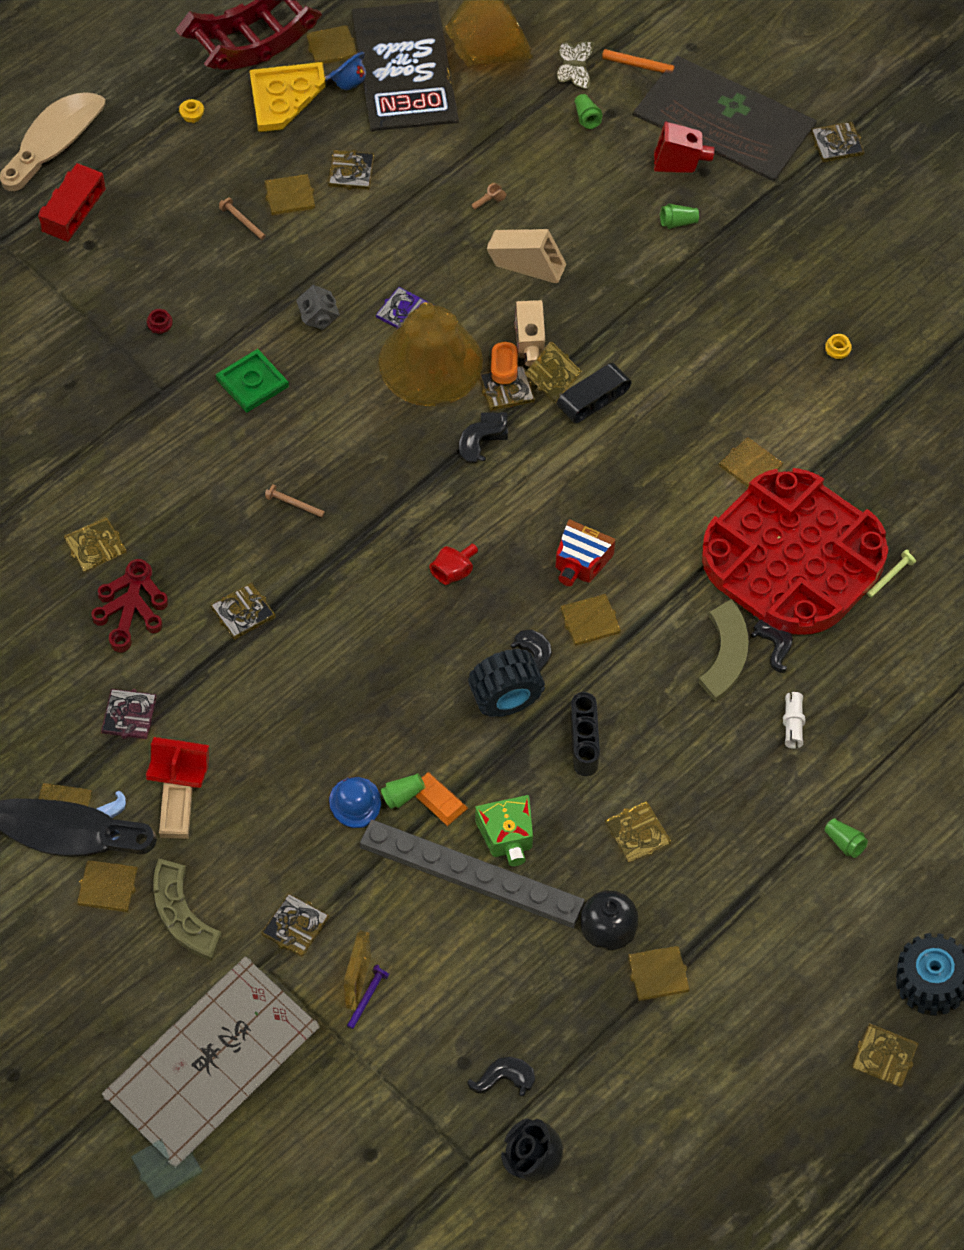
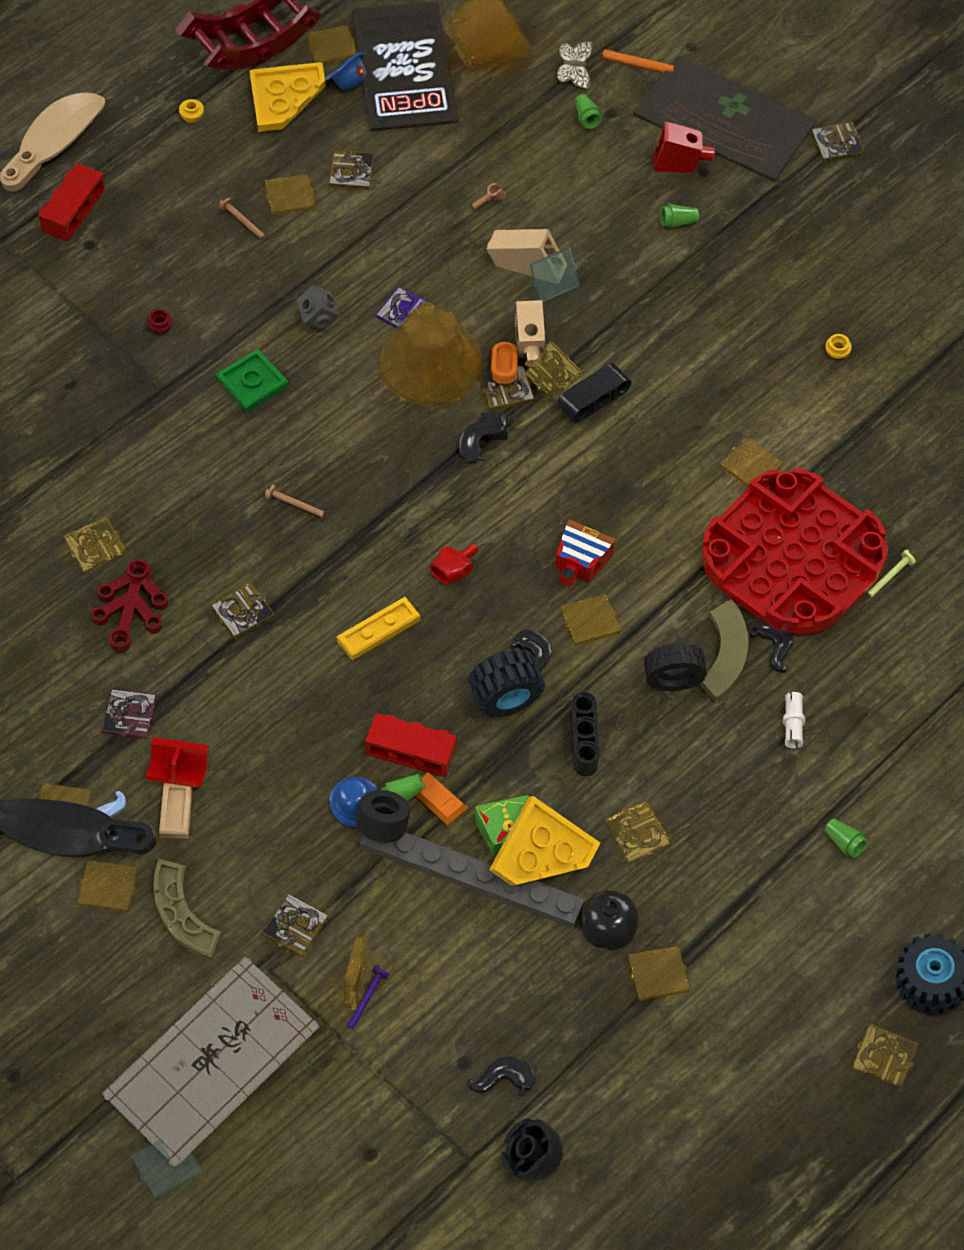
(378, 628): none -> yellow tile
(383, 816): none -> black tyre
(411, 745): none -> red brick
(542, 846): none -> yellow plate
(554, 274): none -> clear light blue piece
(675, 667): none -> black tyre

